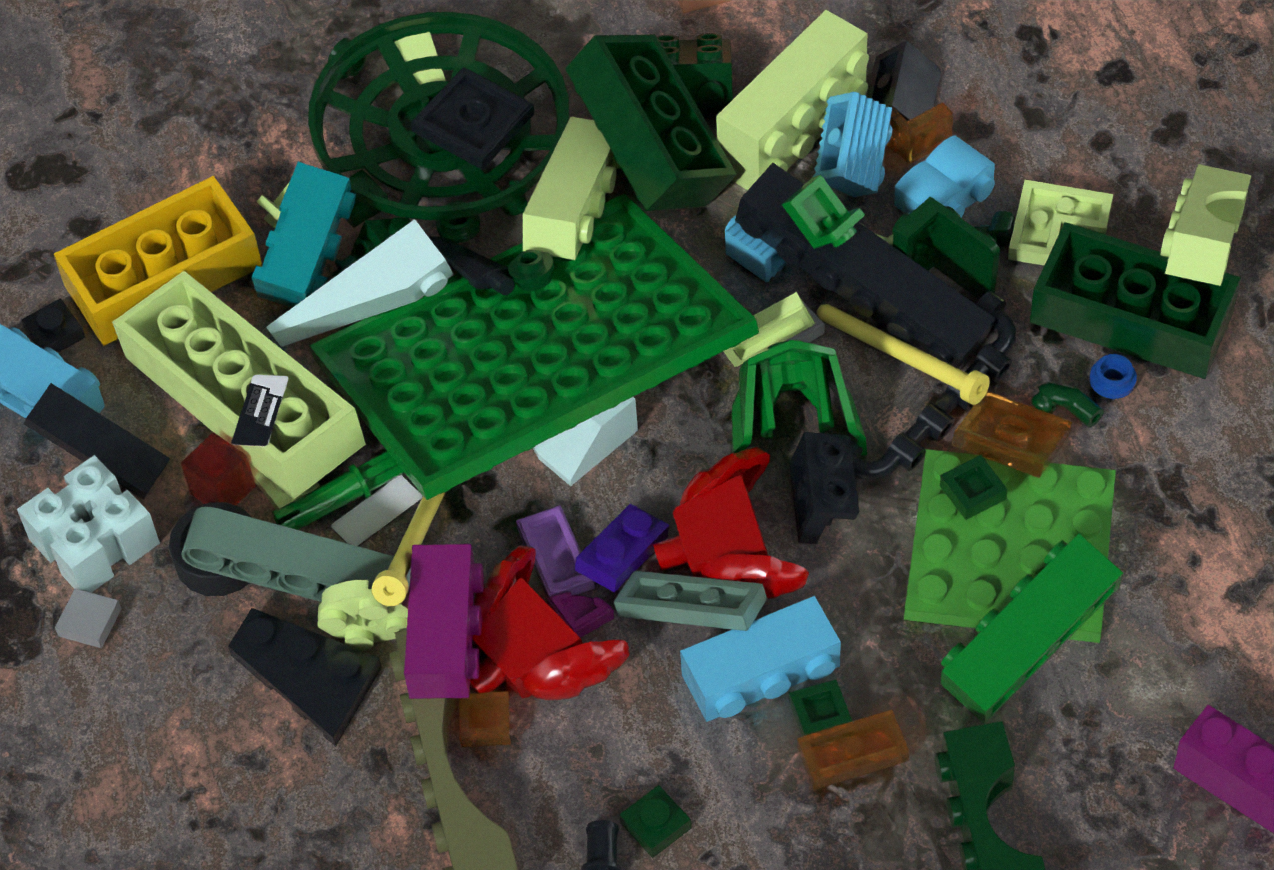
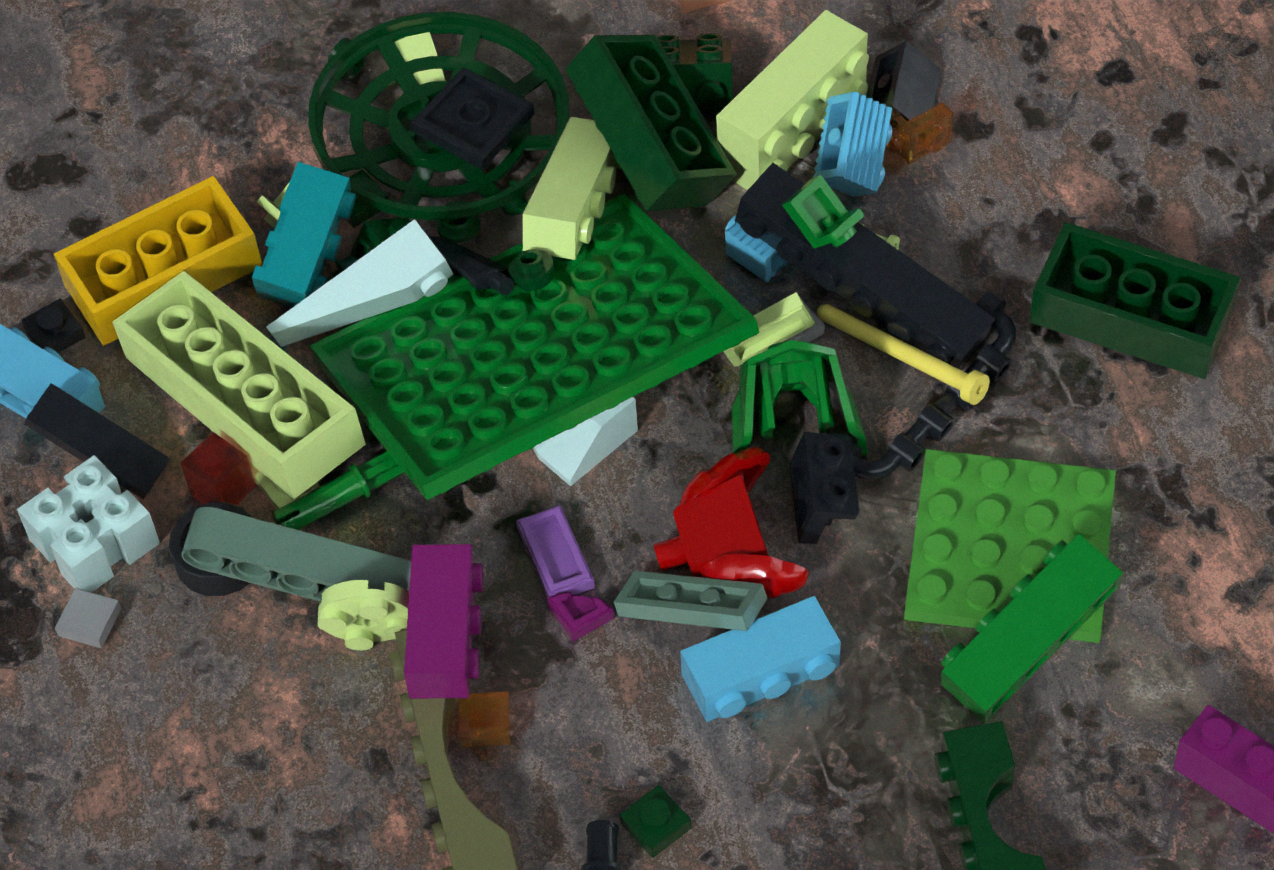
(260, 410): sticker -> none
(310, 671): black wing -> none
(376, 511): white sticker -> none
(391, 585): light yellow bar -> none
(531, 643): red torso -> none
(621, 547): dark purple plate -> none
(819, 707): dark green plate -> none
(853, 749): clear orange plate -> none
(943, 240): dark green bracket -> none
(950, 174): medium azure brick -> none
(973, 487): dark green plate -> none
(1000, 227): dark green hand -> none
(1012, 434): clear orange plate -> none
(1042, 215): yellowish green plate -> none
(1069, 397): dark green arm -> none
(1113, 367): blue plate -> none
(1205, 224): yellowish green arch -> none

